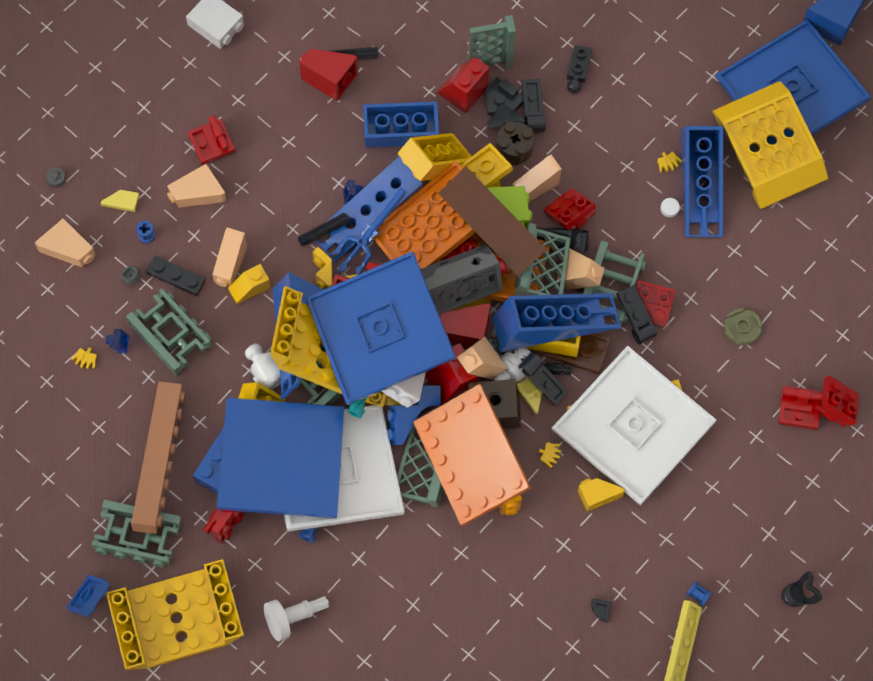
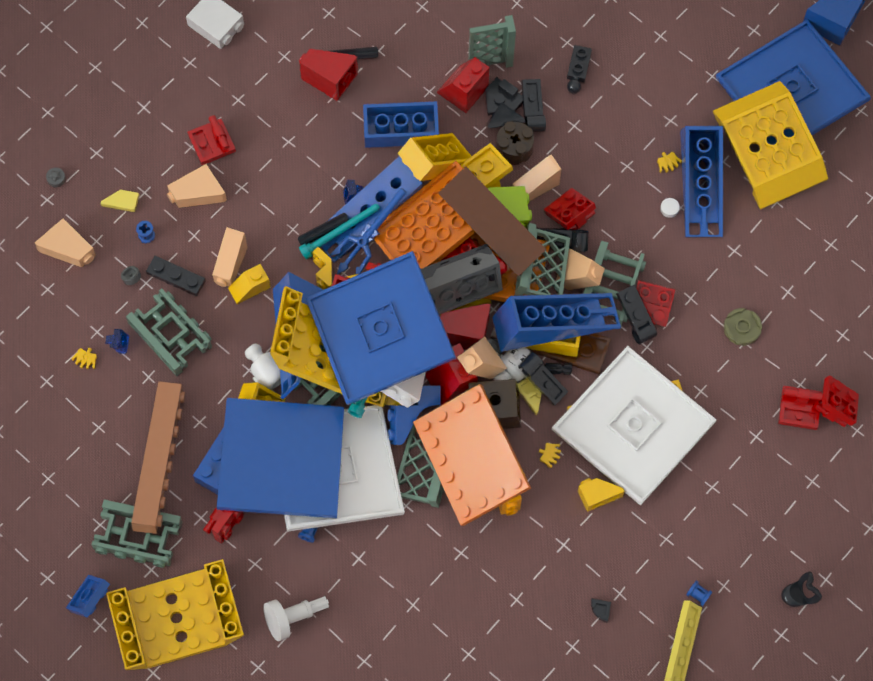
(307, 249): none -> teal piece

